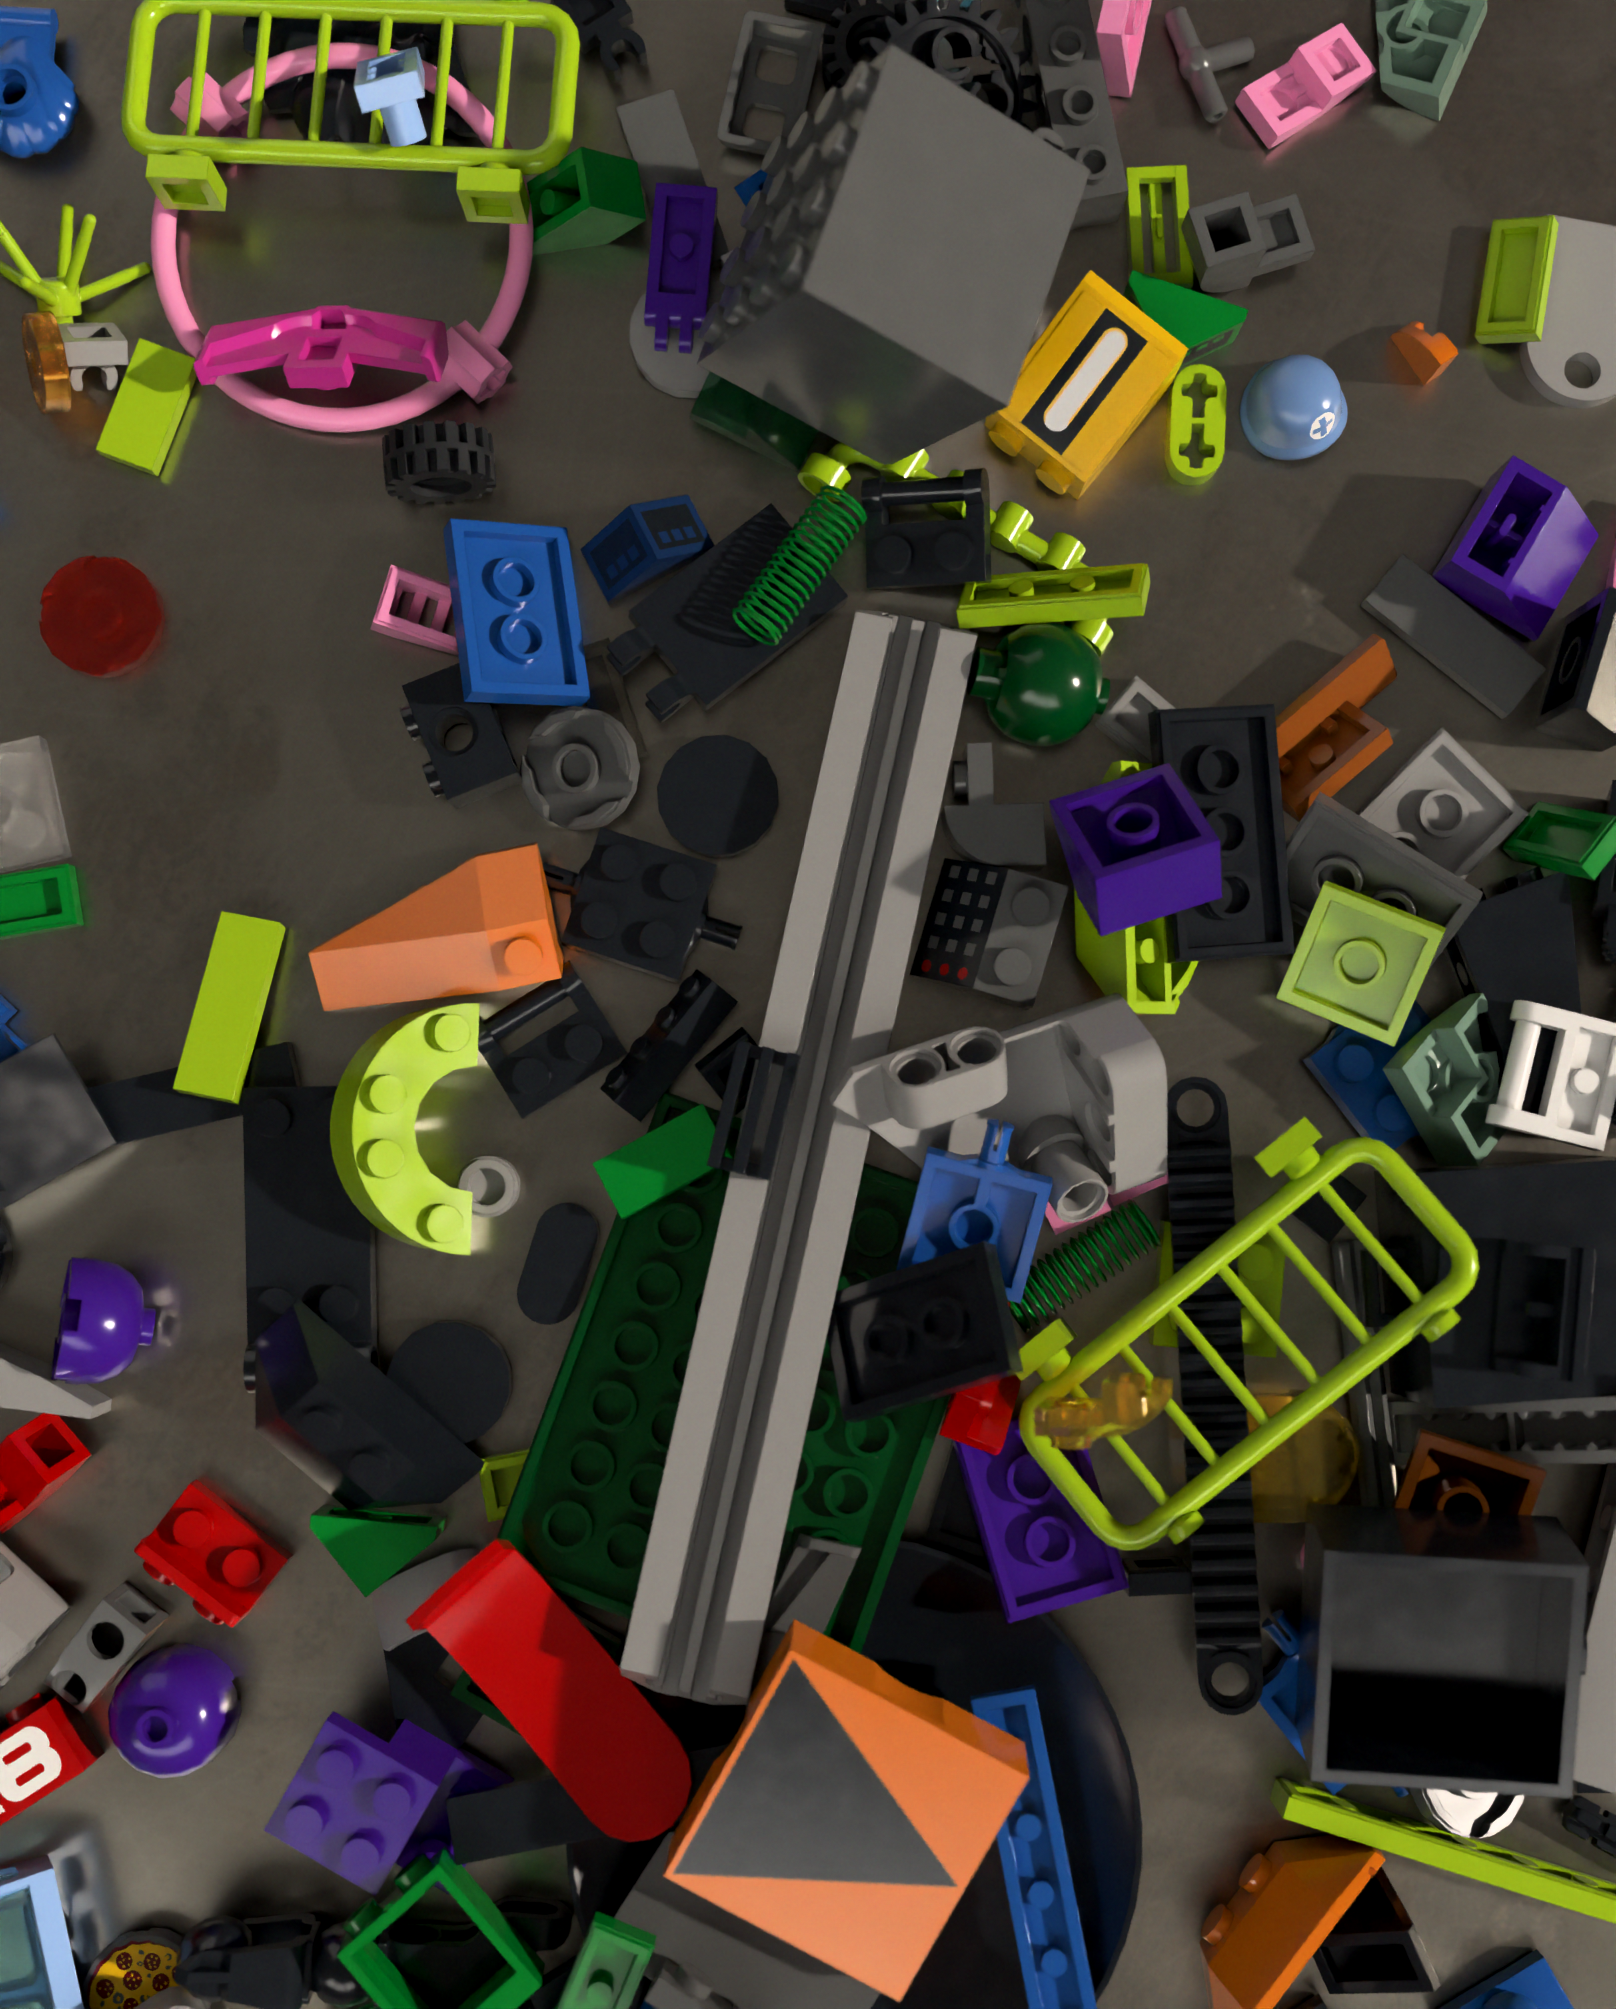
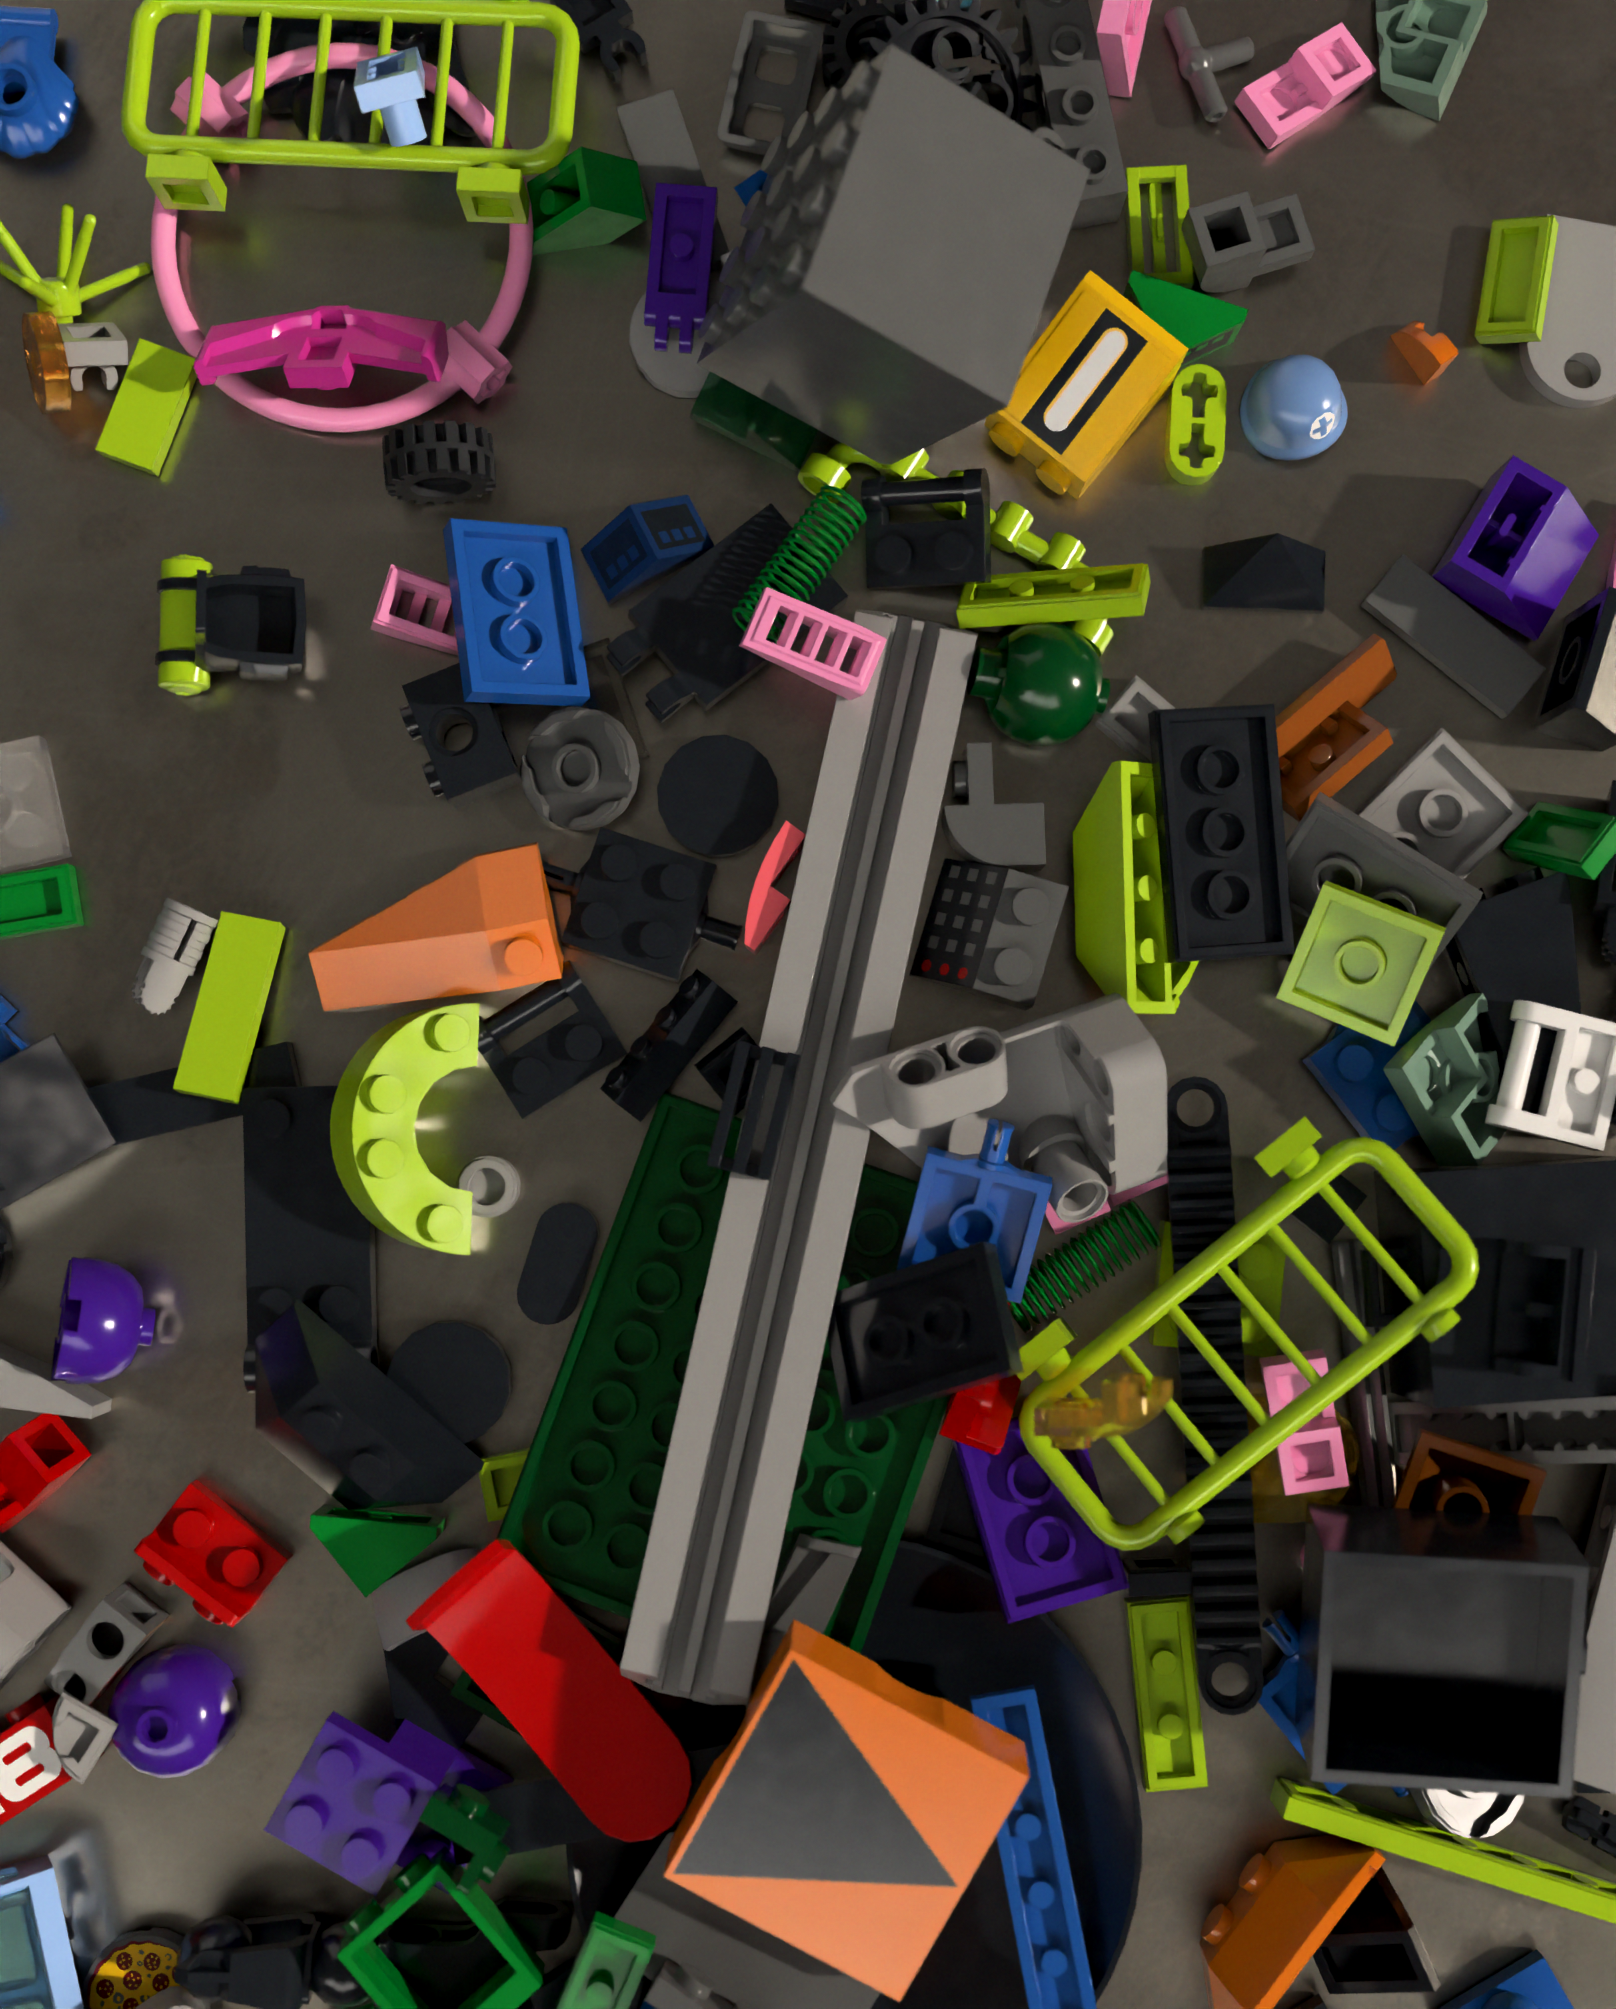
(80, 1735): none -> light grey tile
(101, 616): clear red tile -> none
(171, 955): none -> light grey hinge
(227, 623): none -> black piece
(465, 1818): none -> dark green bracket
(659, 1162): green tile -> none
(766, 903): none -> coral slope
(822, 623): none -> bright pink slope
(1137, 849): dark purple slope -> none
(1165, 1692): none -> lime tile
(1263, 576): none -> black slope
(1315, 1453): none -> bright pink slope

